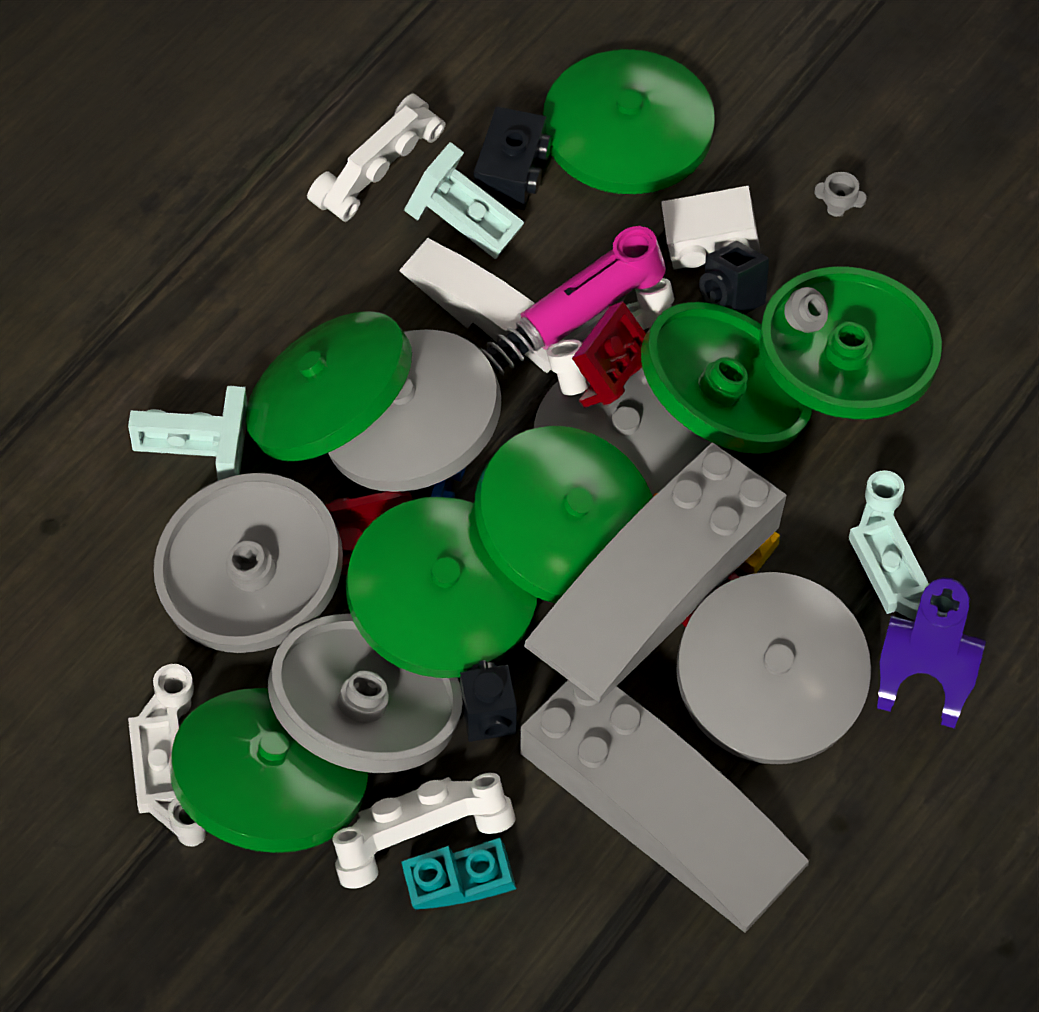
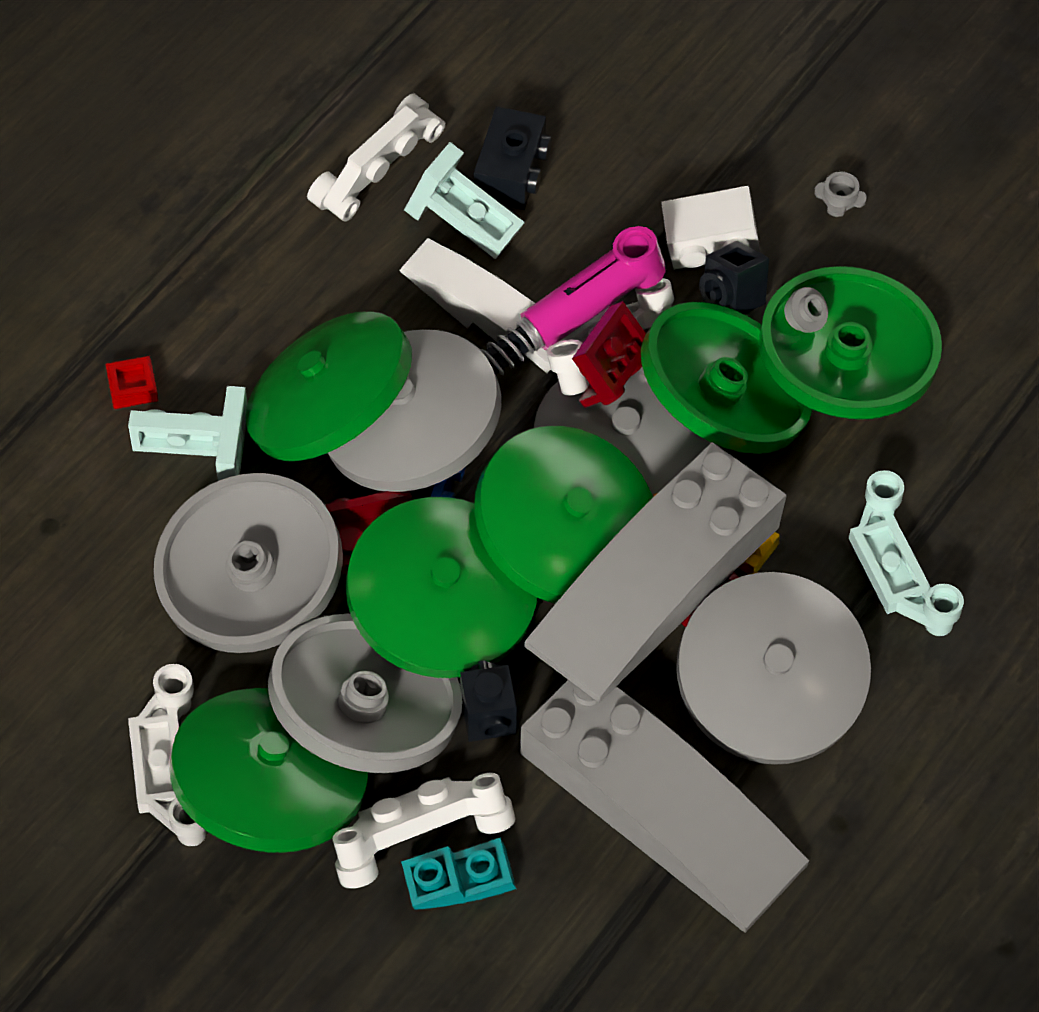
(131, 382): none -> red tile
(629, 121): green dish -> none
(932, 647): dark purple piece -> none

